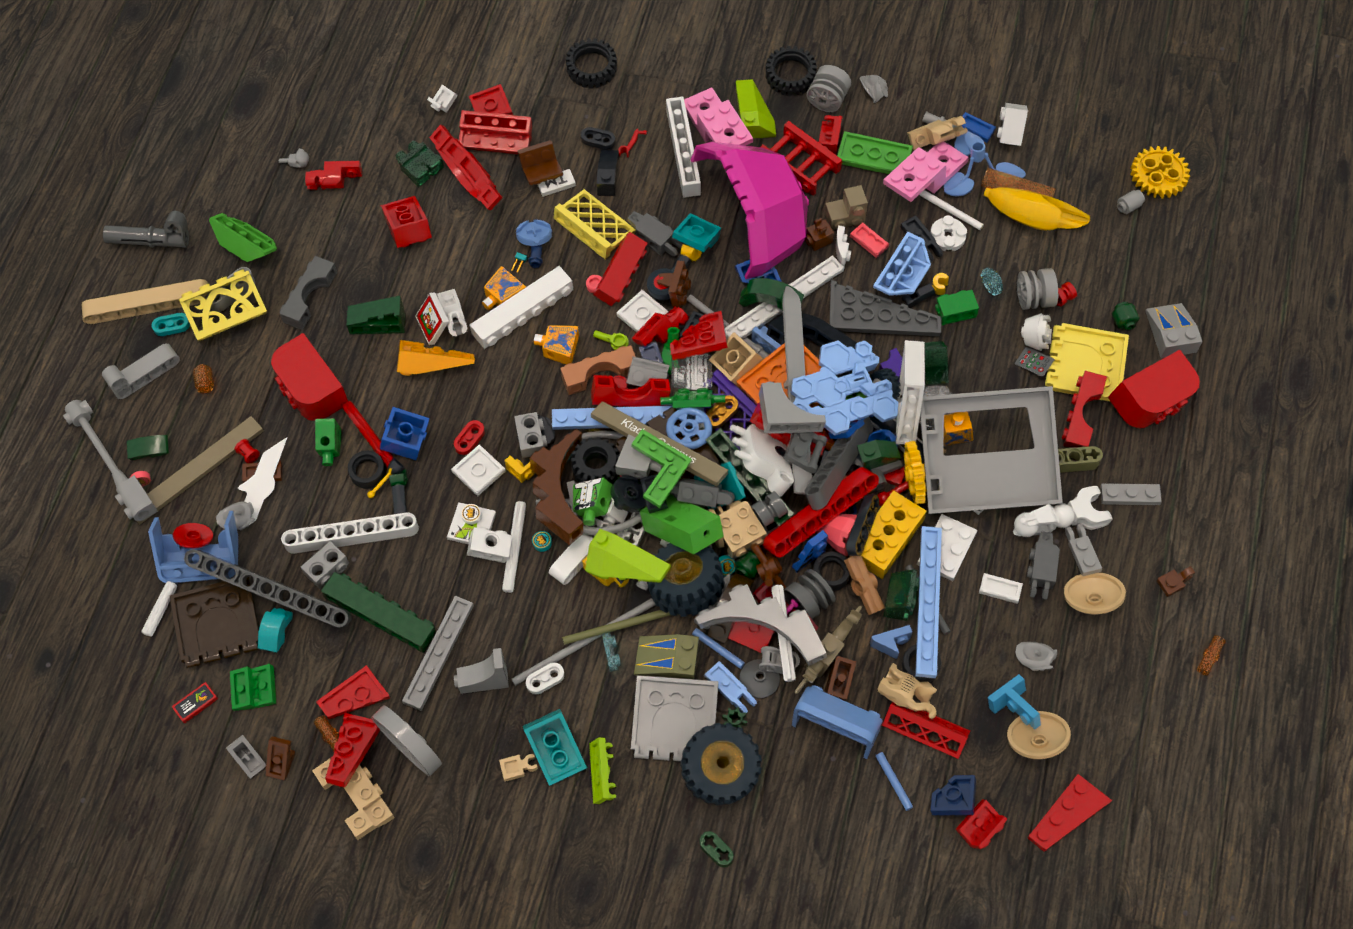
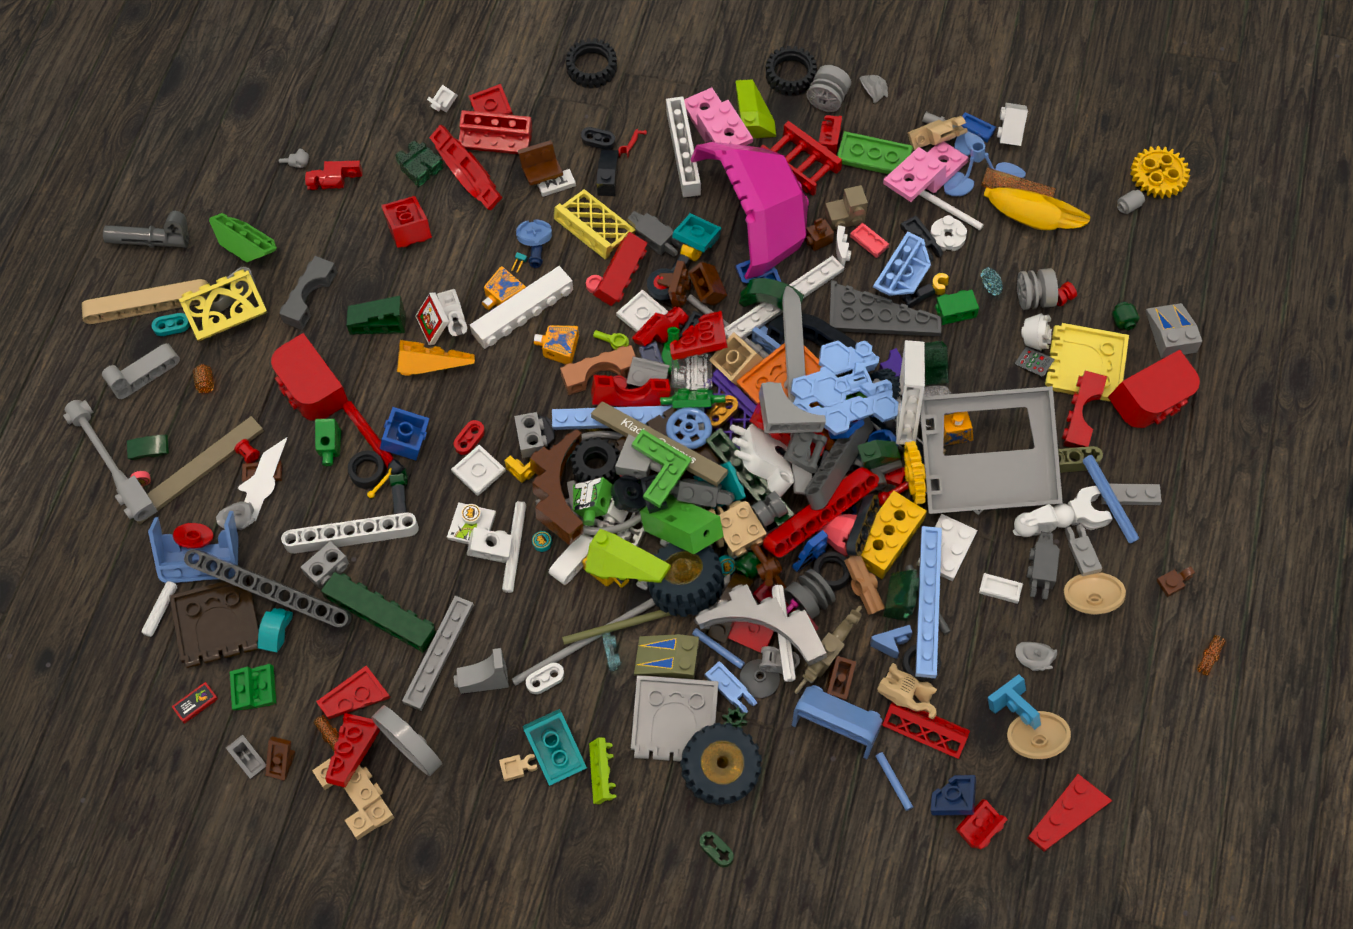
(707, 283): none -> reddish brown brick
(1111, 499): none -> medium blue axle

